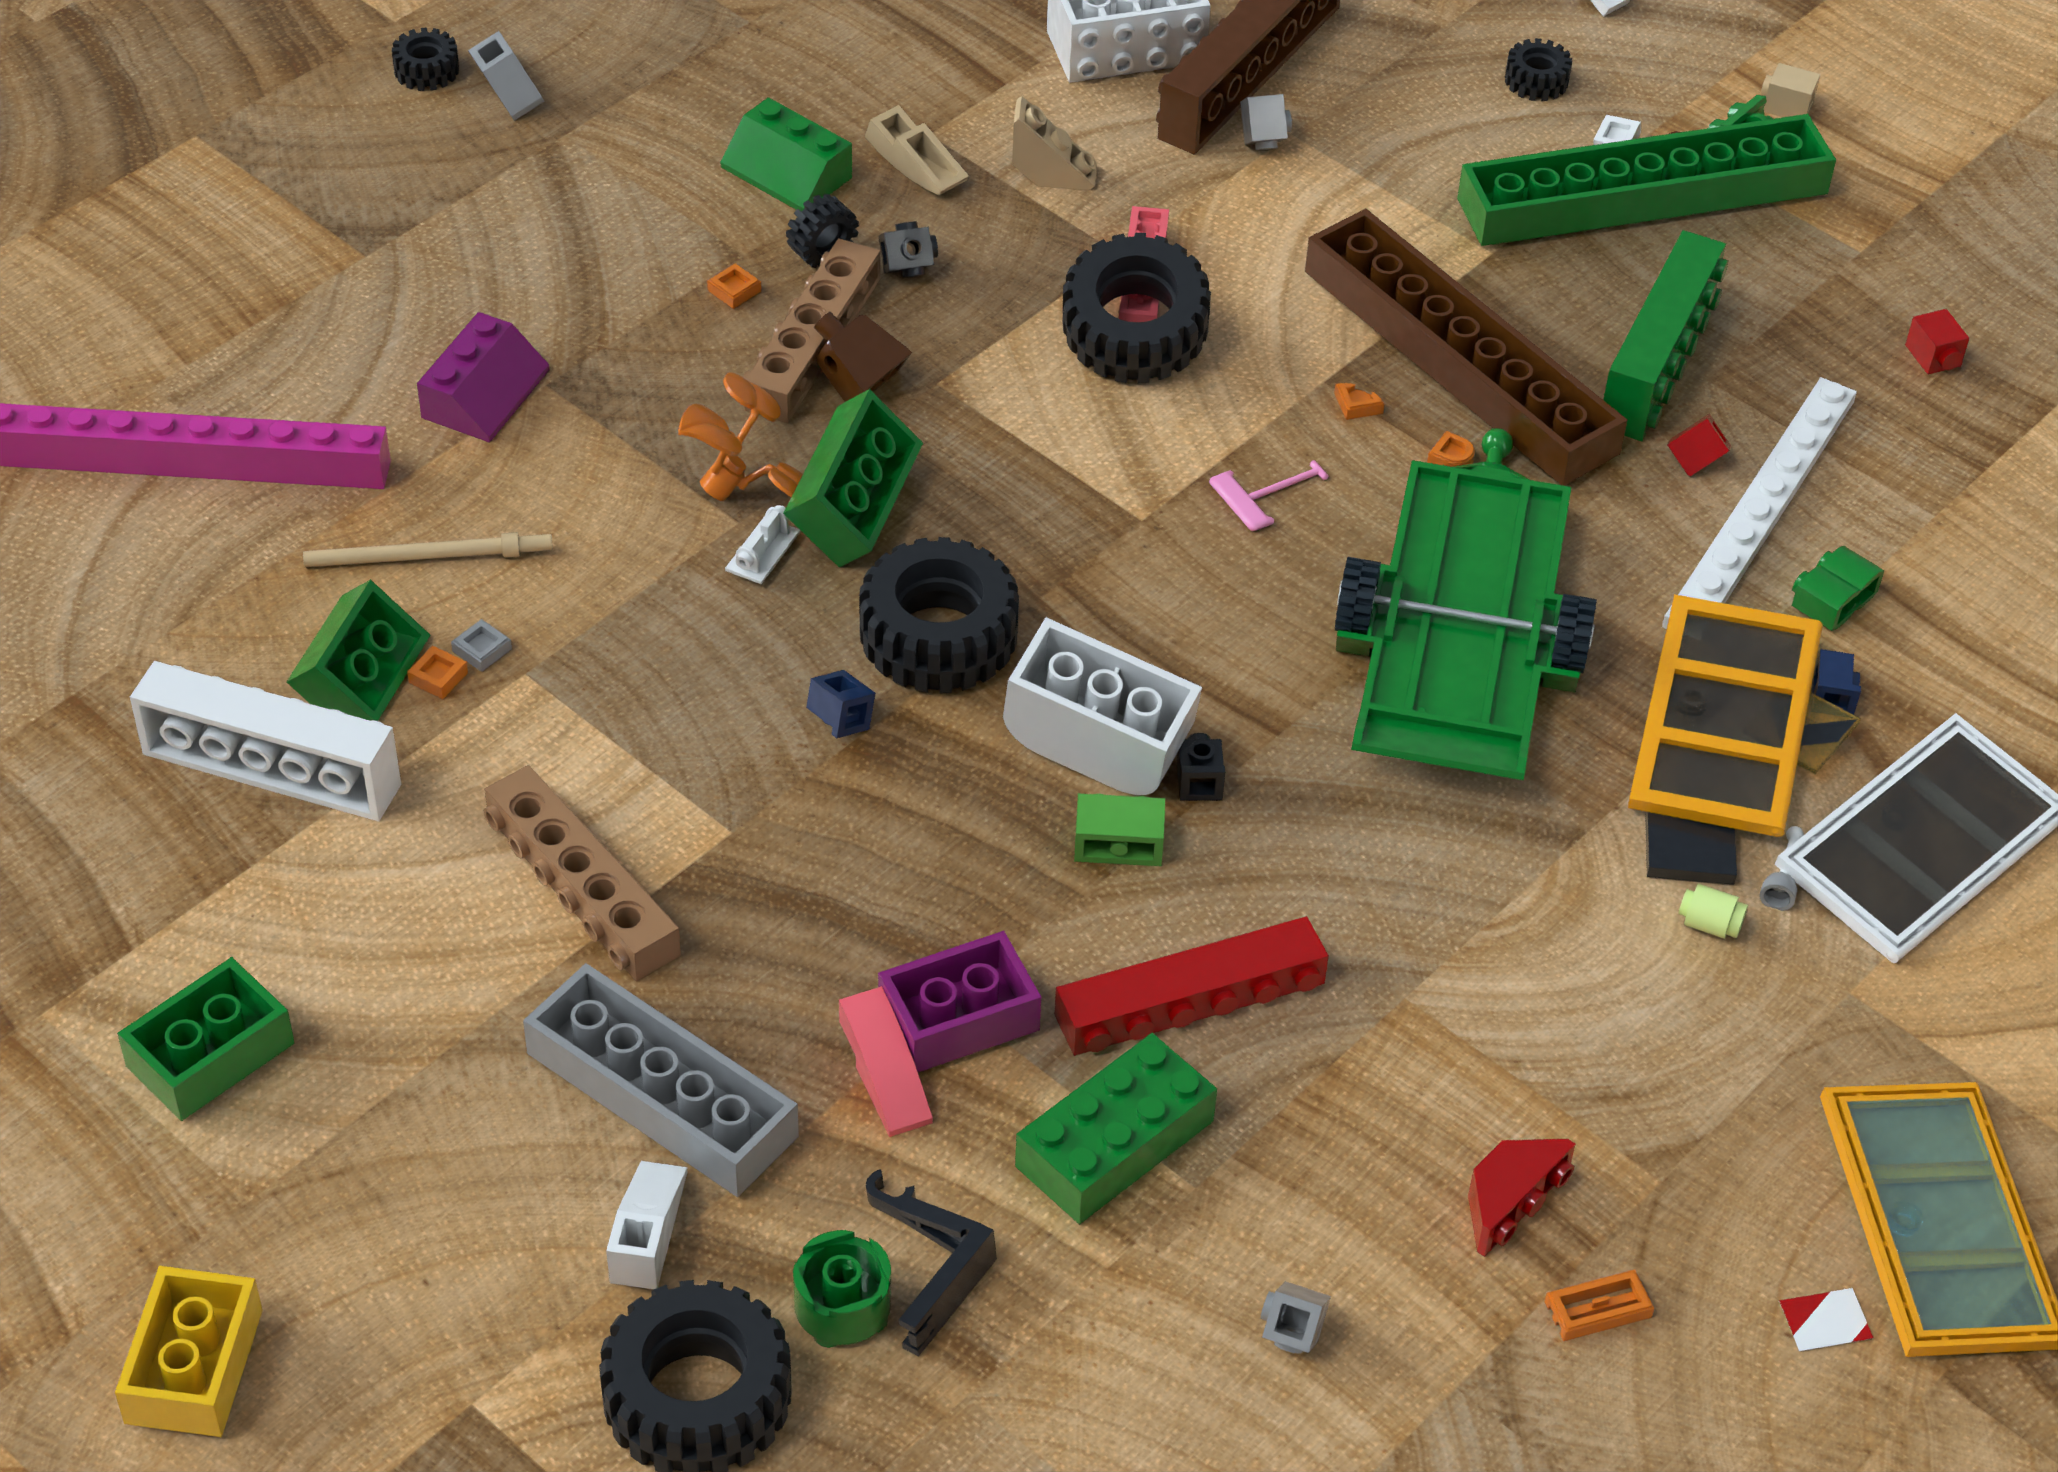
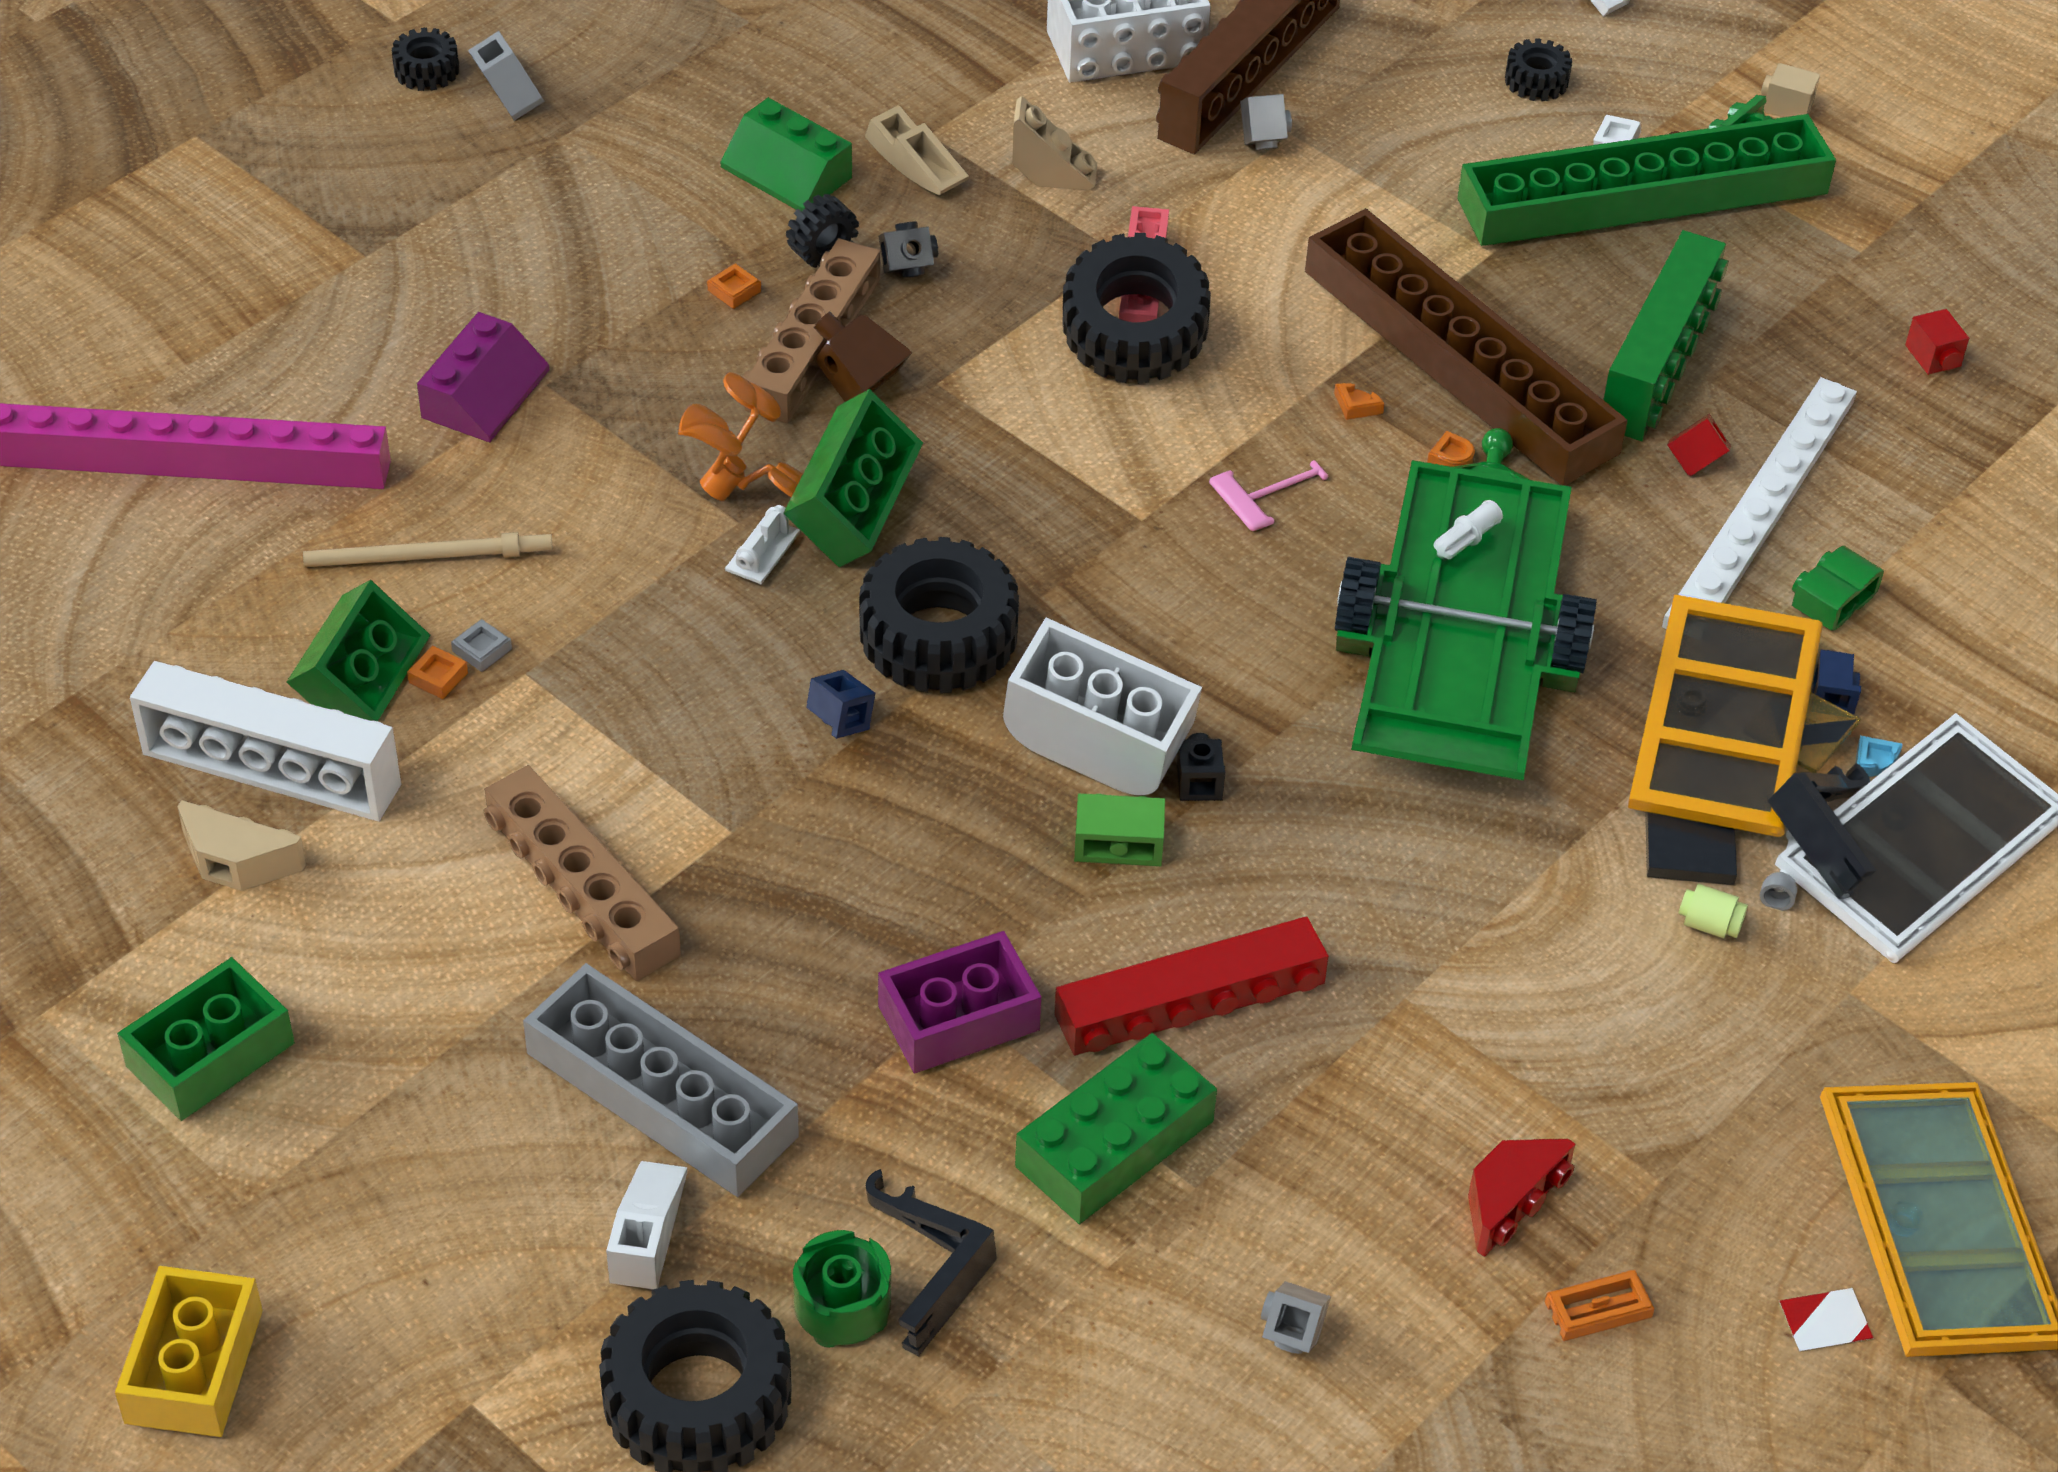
(238, 849): none -> tan slope
(884, 1061): coral slope -> none
(1468, 530): none -> white axle
(1816, 828): none -> black hinge
(1876, 754): none -> medium azure tile

